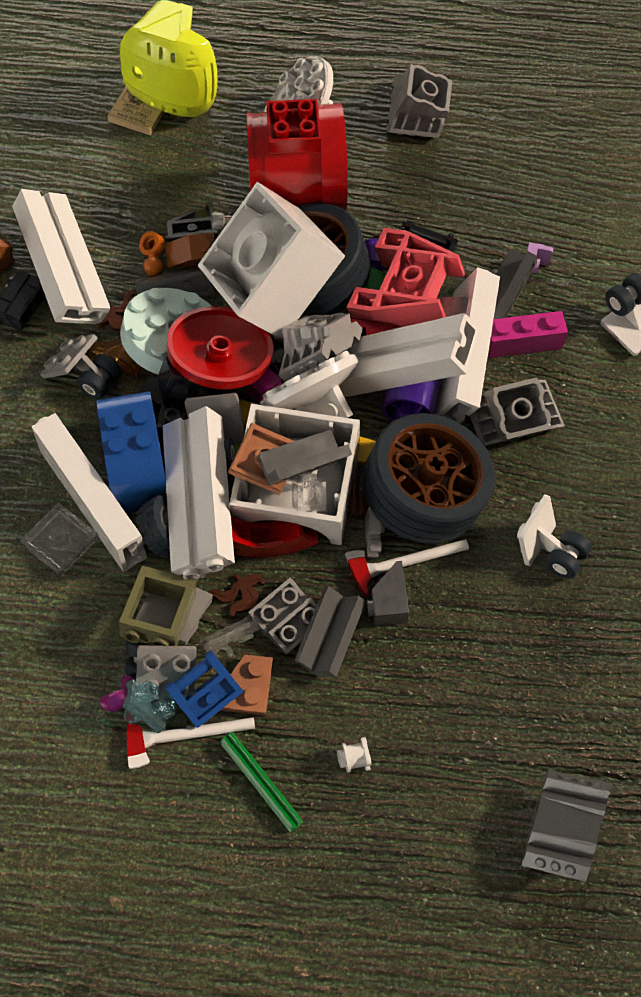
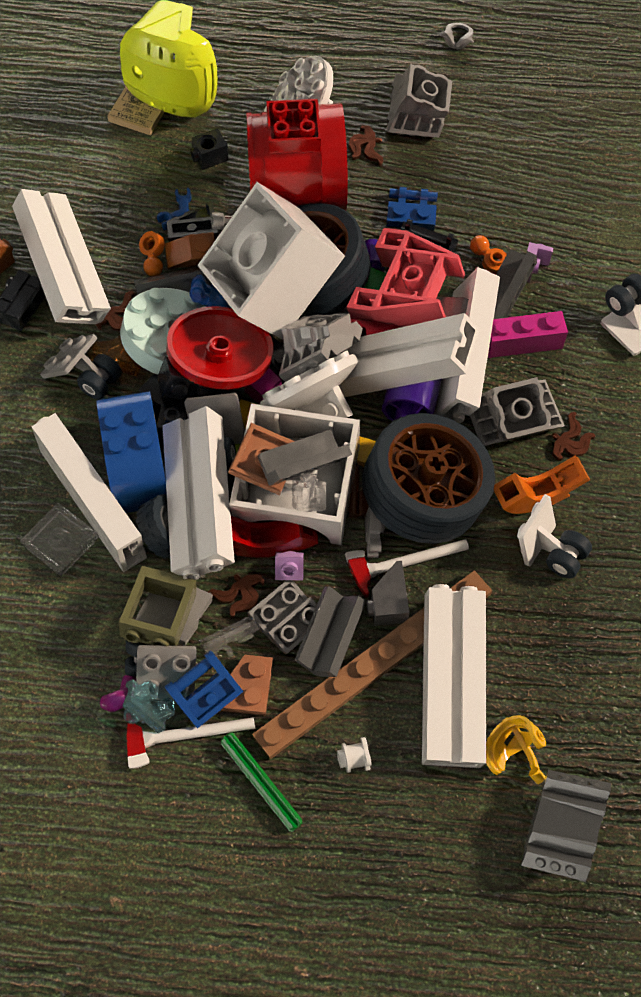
(183, 207): none -> blue arm
(206, 294): none -> blue plate
(209, 149): none -> black brick
(289, 565): none -> lavender bracket
(350, 680): none -> medium nougat plate
(367, 139): none -> copper piece
(421, 214): none -> blue plate
(454, 677): none -> white brick
(463, 41): none -> light grey piece
(480, 246): none -> orange plate
(498, 753): none -> yellow helmet
(520, 494): none -> orange arch
(565, 443): none -> copper piece

